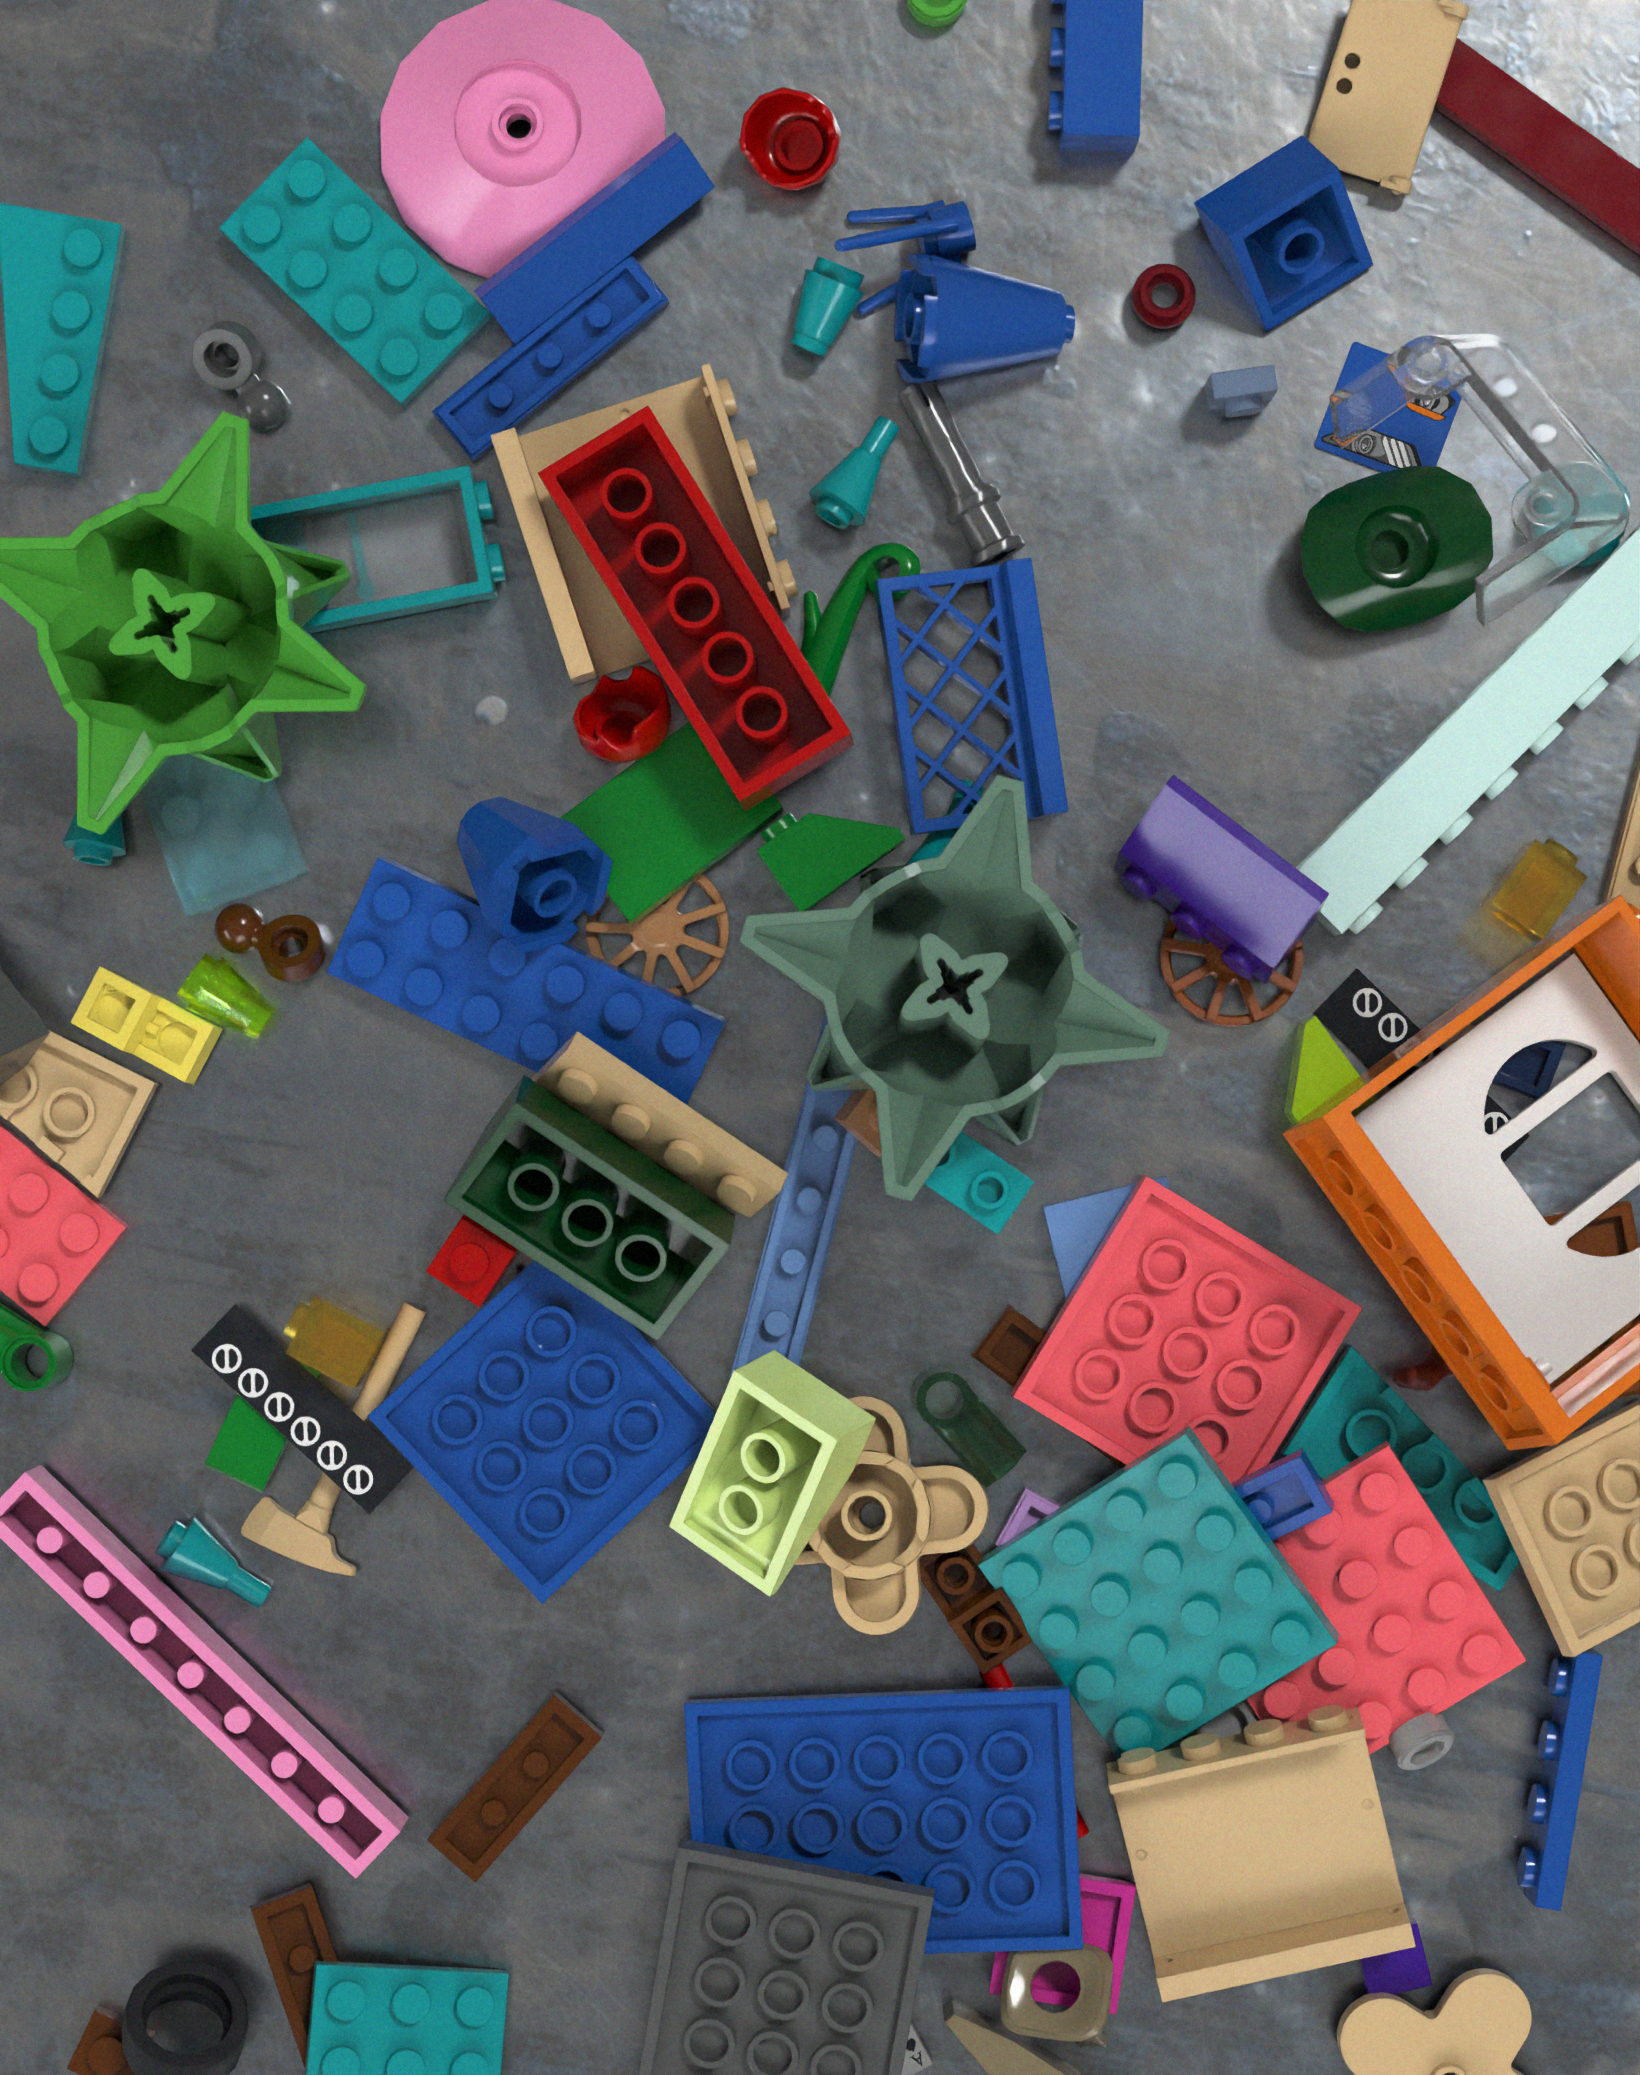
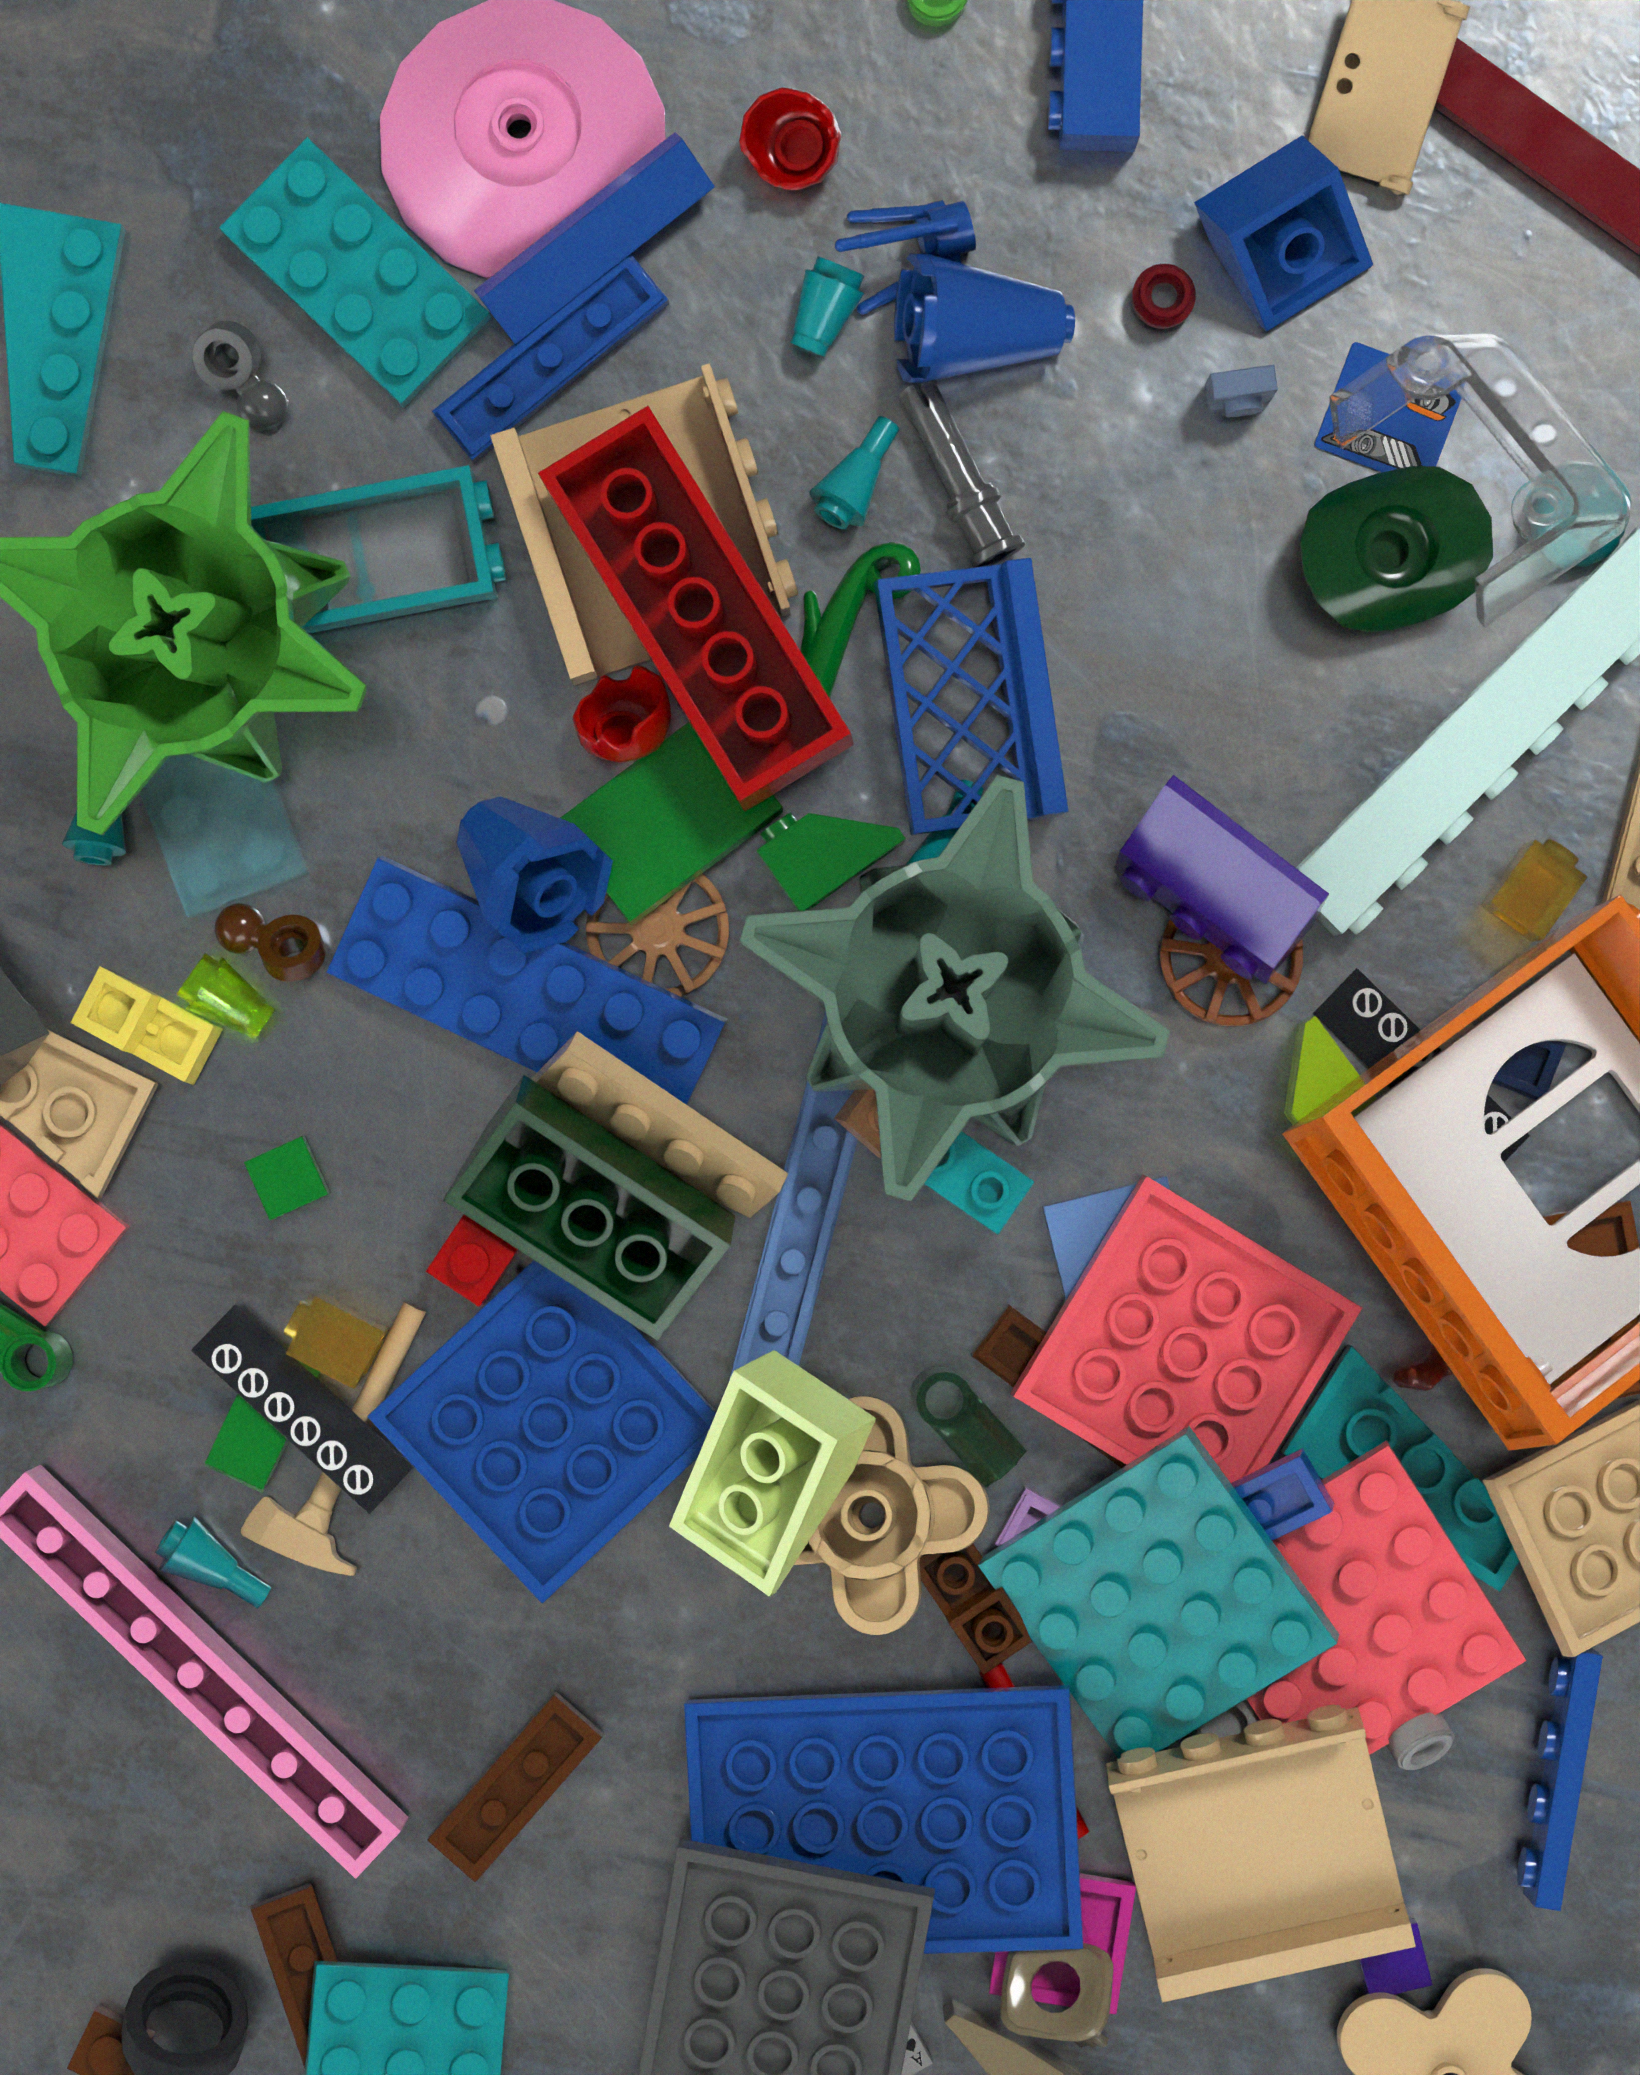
(287, 1178): none -> green tile

